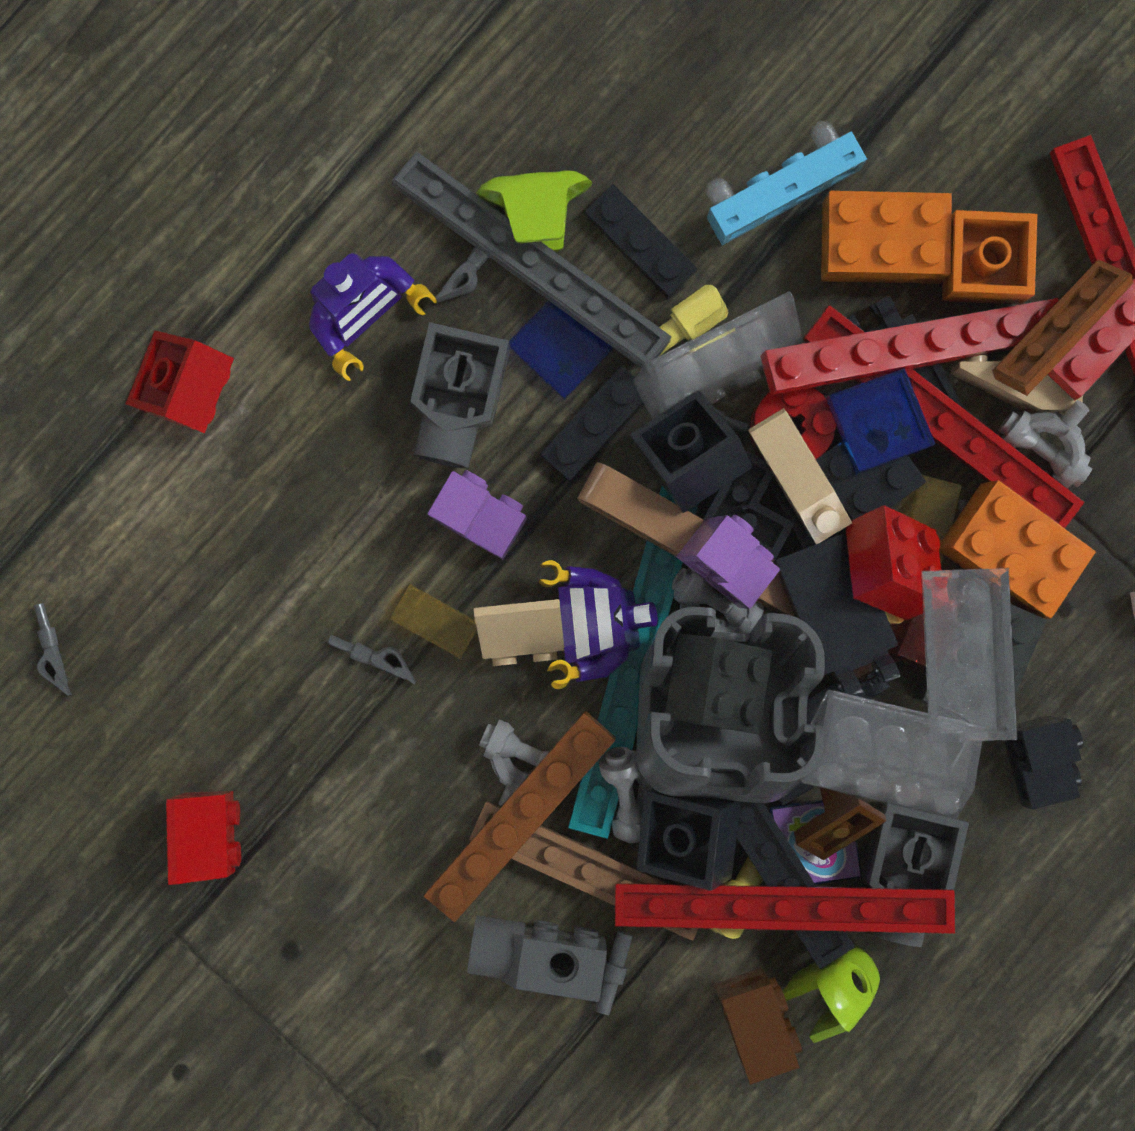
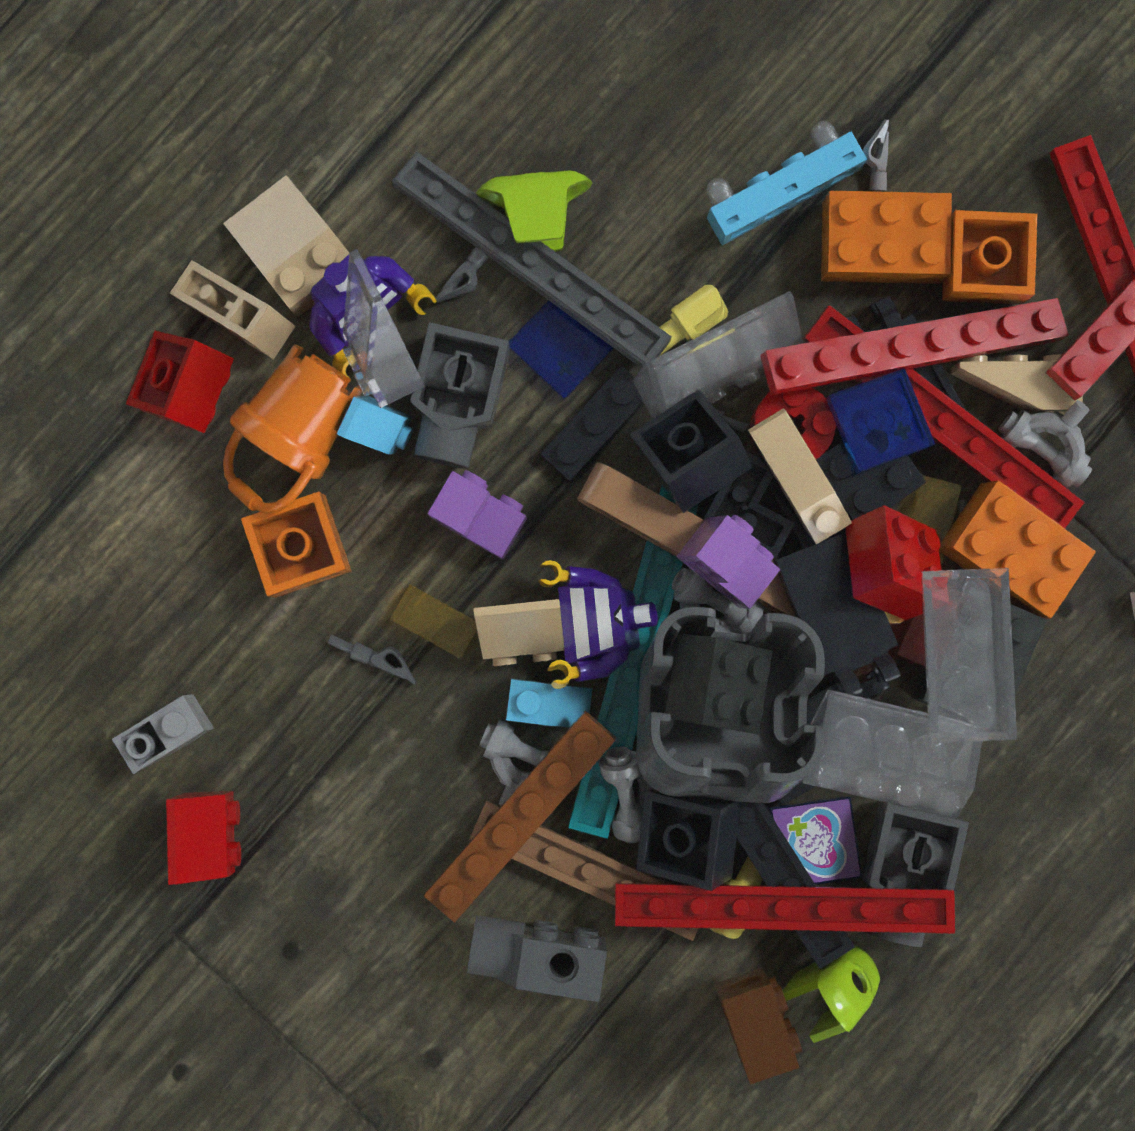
(51, 653): dark grey hand -> none
(163, 733): none -> light grey slope
(233, 309): none -> tan slope
(287, 242): none -> tan slope
(293, 422): none -> orange piece
(296, 545): none -> orange brick
(374, 340): none -> clear slope
(376, 427): none -> medium azure slope
(545, 705): none -> medium azure slope
(614, 972): dark grey bar -> none
(640, 241): black plate -> none
(840, 825): reddish brown slope -> none
(878, 163): none -> light grey hand
(1045, 760): black brick -> none
(1062, 327): dark orange tile -> none

